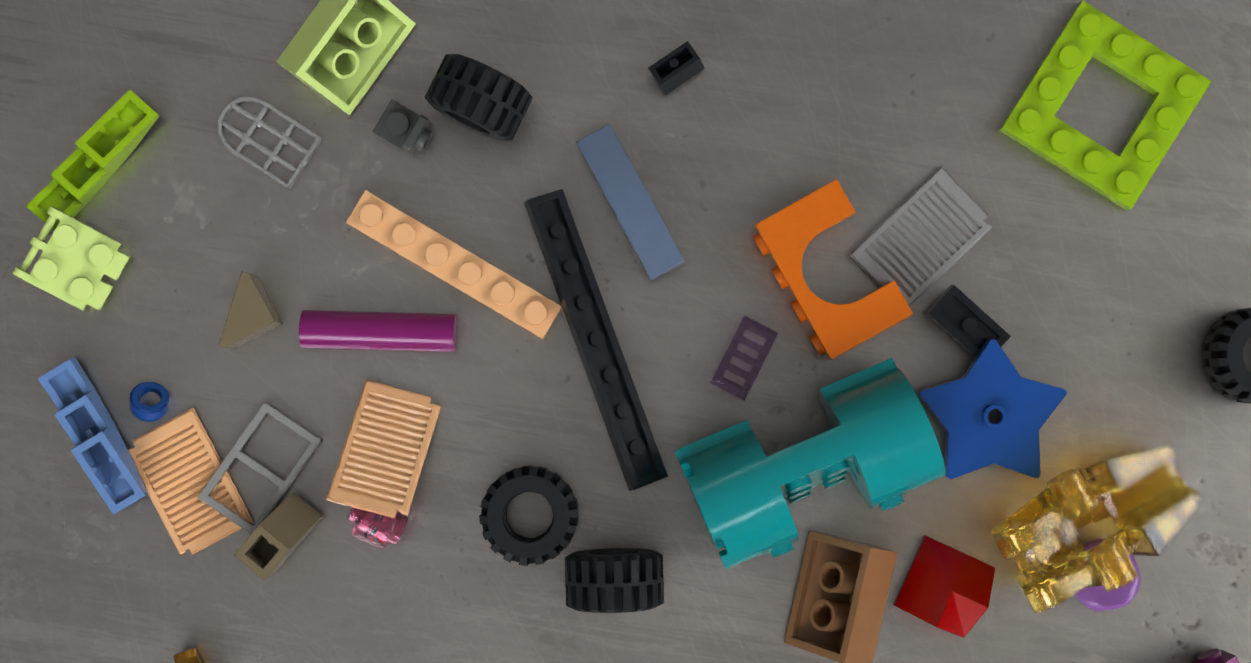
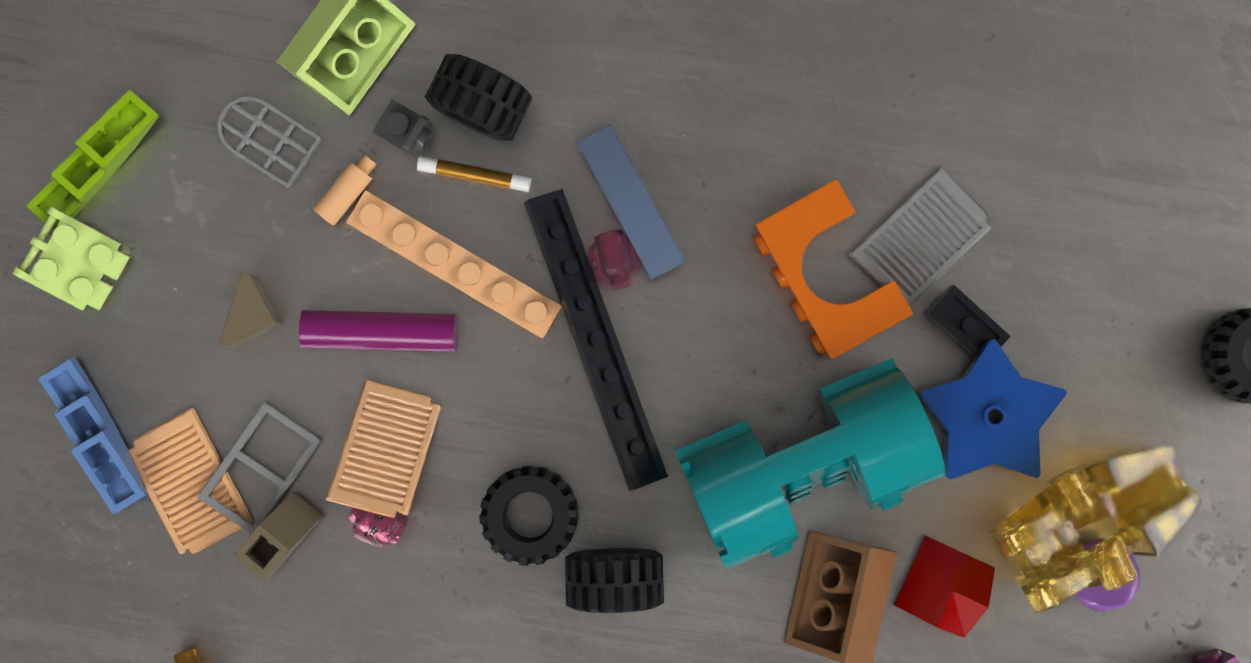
(144, 412): blue piece -> none
(345, 190): none -> light nougat cylinder
(474, 173): none -> pearl gold bar
(614, 259): none -> clear pink head
(676, 68): black piece -> none
(729, 386): clear purple slope -> none
(1172, 83): lime plate -> none

